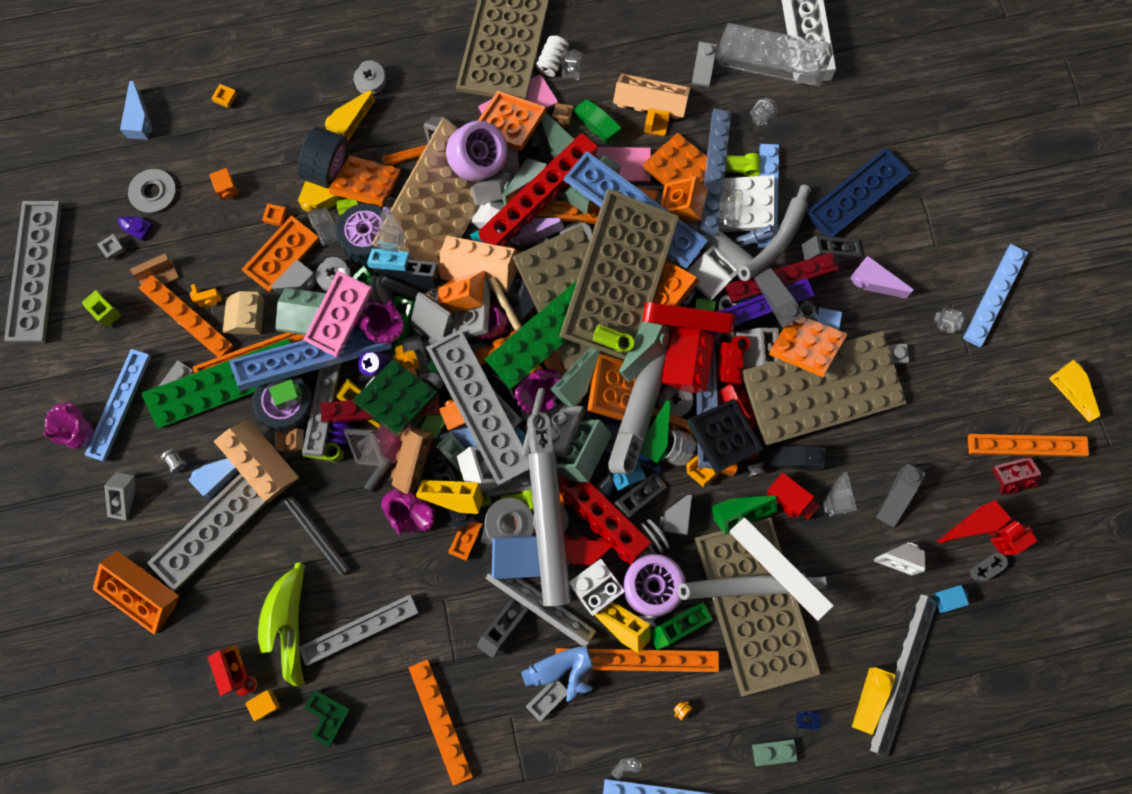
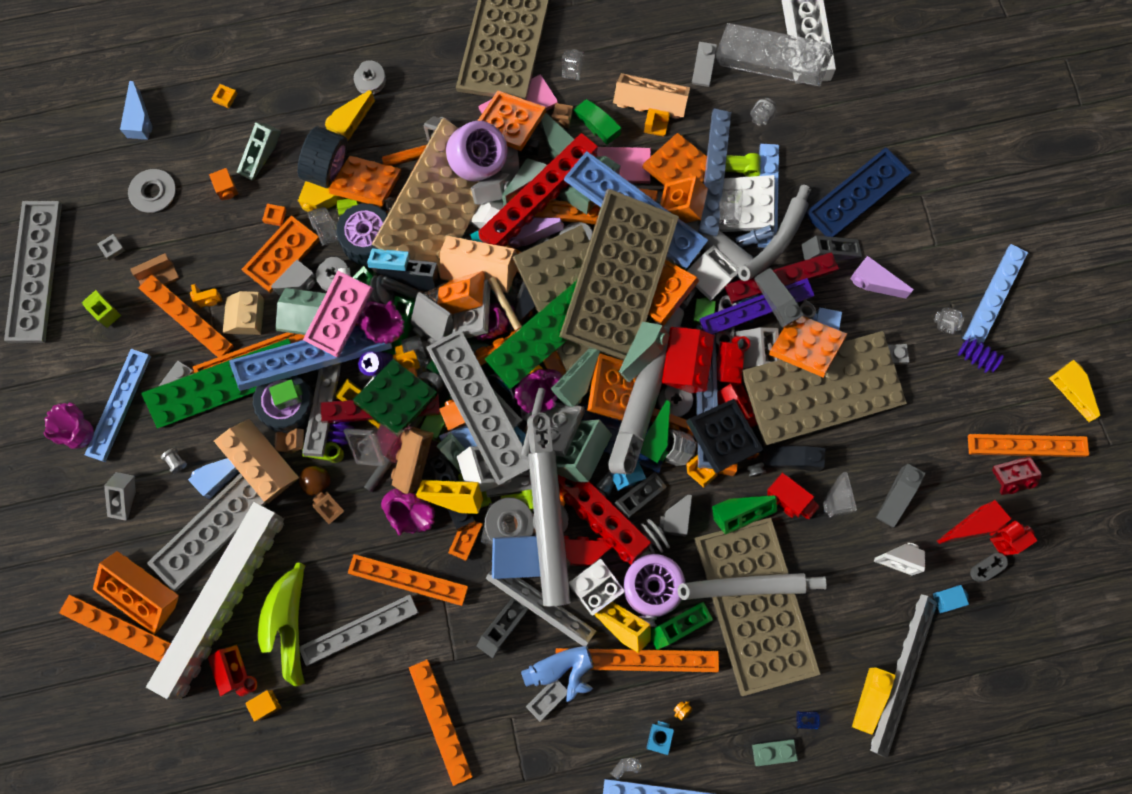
(115, 628): none -> orange plate
(135, 226): dark purple plate -> none
(215, 603): none -> white brick
(259, 148): none -> sand green slope
(314, 480): none -> reddish brown hair
(316, 535): dark grey axle -> none
(327, 507): none -> medium nougat bracket
(332, 715): dark green plate -> none
(390, 233): clear slope -> none
(408, 580): none -> orange plate
(552, 55): white piece -> none
(612, 338): lime piece -> none
(660, 747): none -> dark azure brick
(688, 317): red beam -> none
(781, 569): white tile -> none
(980, 355): none -> dark purple piece

